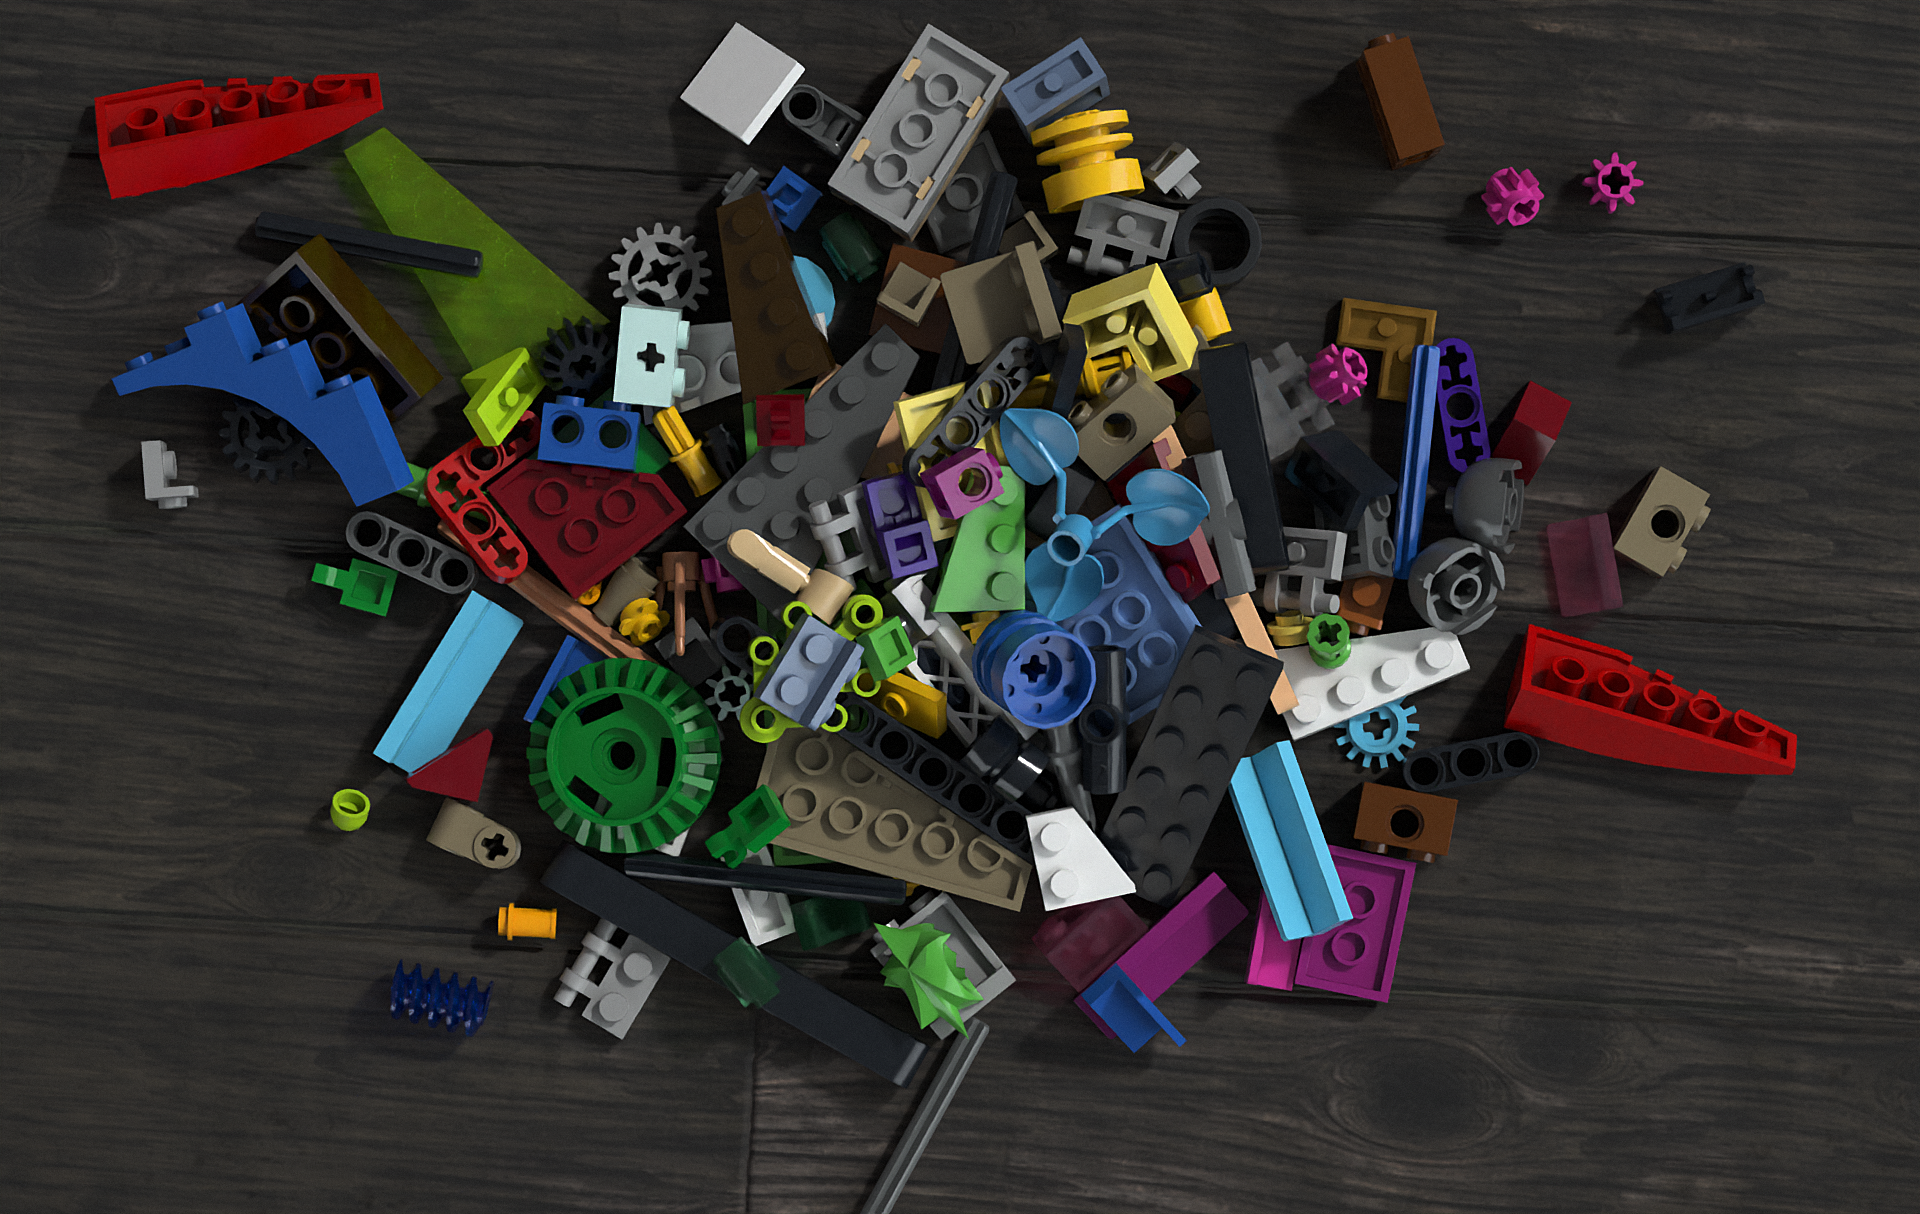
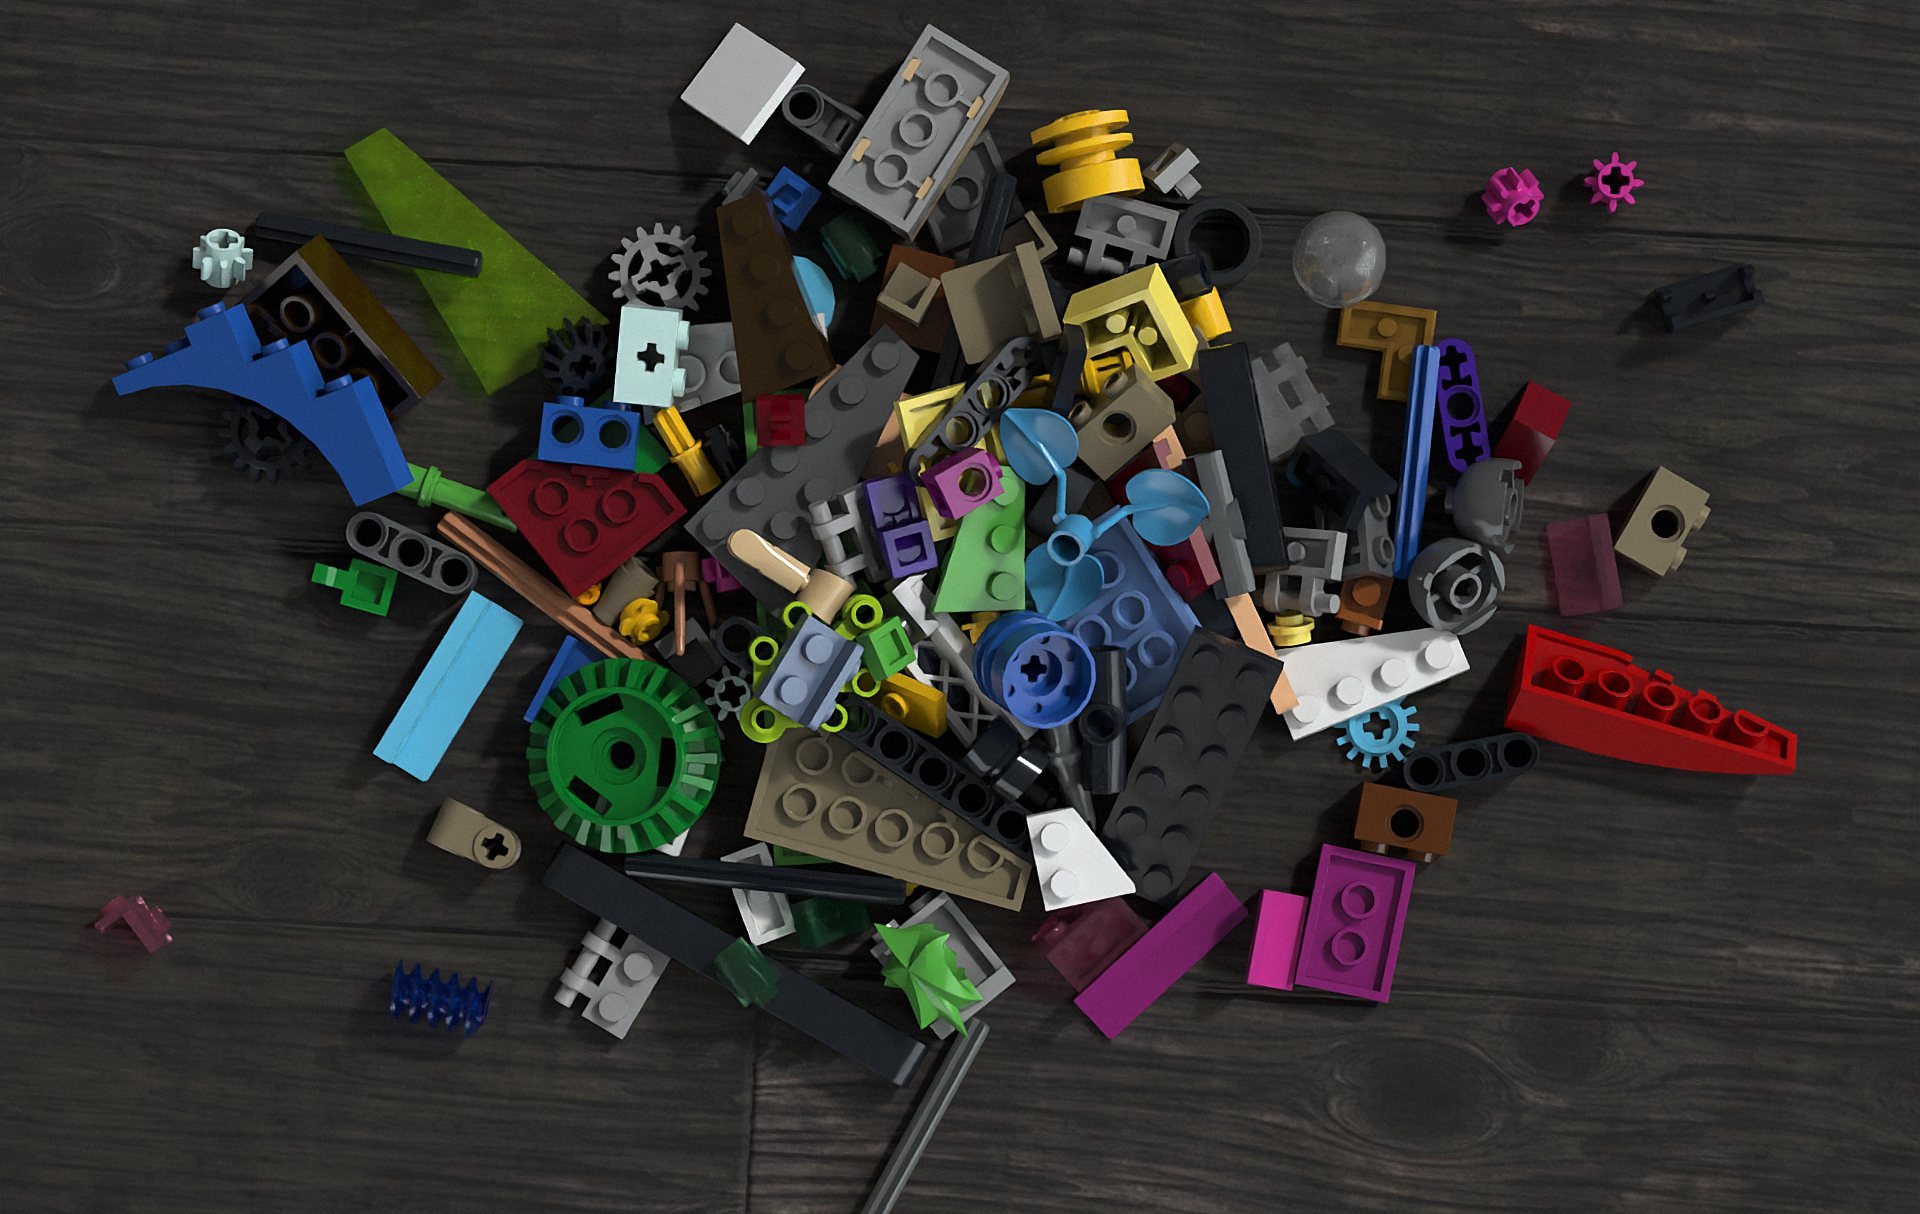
(147, 923): none -> clear pink bracket
(158, 468): light grey bracket -> none
(201, 133): red wedge -> none
(222, 258): none -> light aqua gear
(349, 809): lime hinge -> none
(457, 770): dark red slope -> none
(469, 483): red beam -> none
(501, 394): lime slope -> none
(527, 922): light orange pin -> none
(753, 826): green plate -> none
(1056, 88): sand blue tile -> none
(1127, 1009): blue panel -> none
(1287, 844): medium azure panel -> none
(1335, 629): bright green bush -> none
(1338, 374): dark pink gear -> none
(1339, 259): none -> clear cylinder
(1399, 101): reddish brown brick -> none

